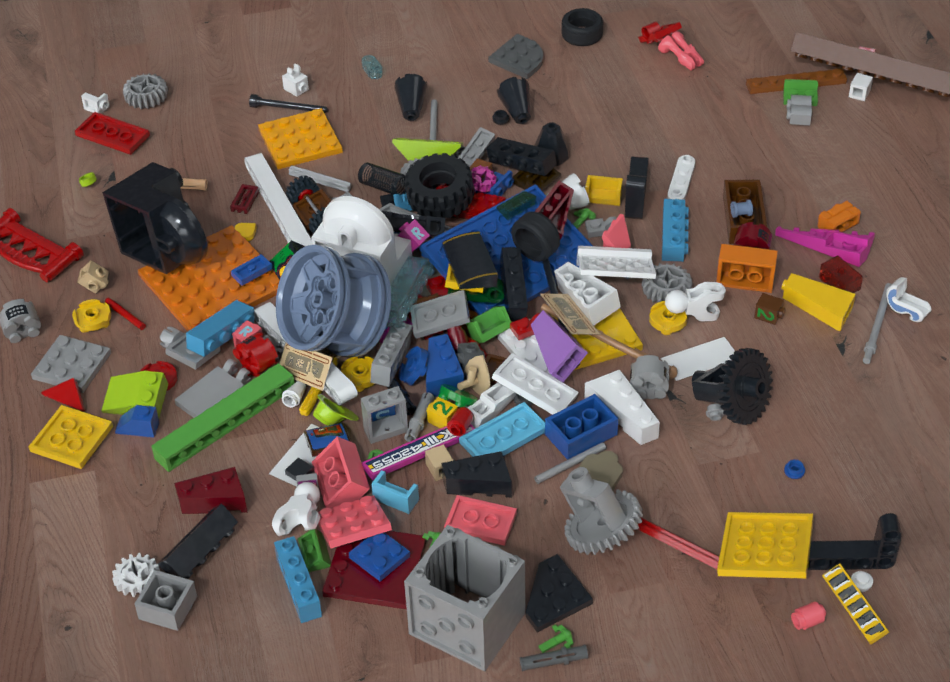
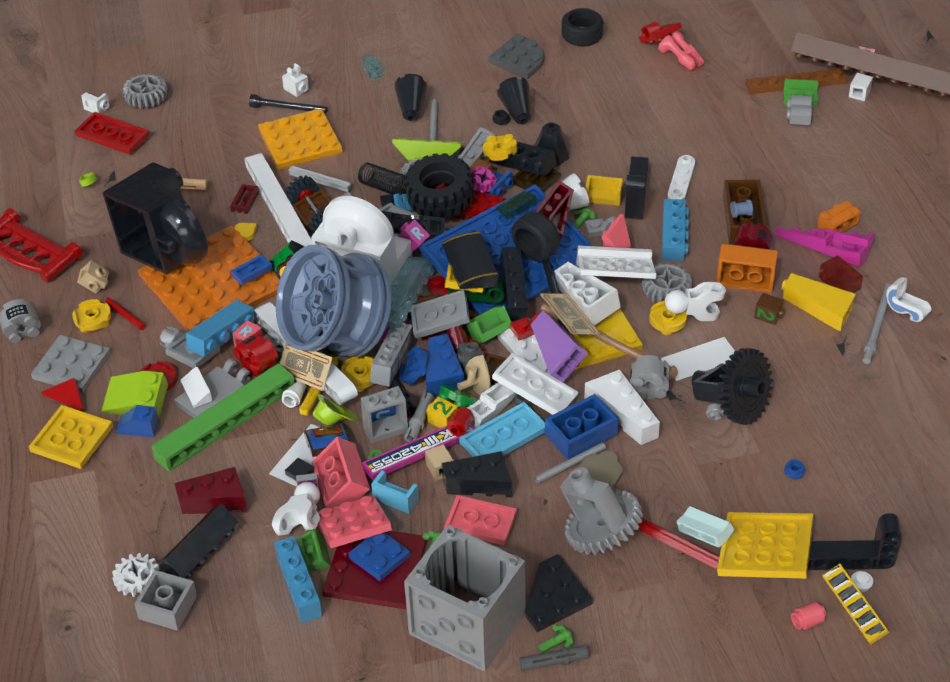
(196, 388): none -> white slope
(499, 147): none -> yellow plate
(705, 527): none -> light aqua piece

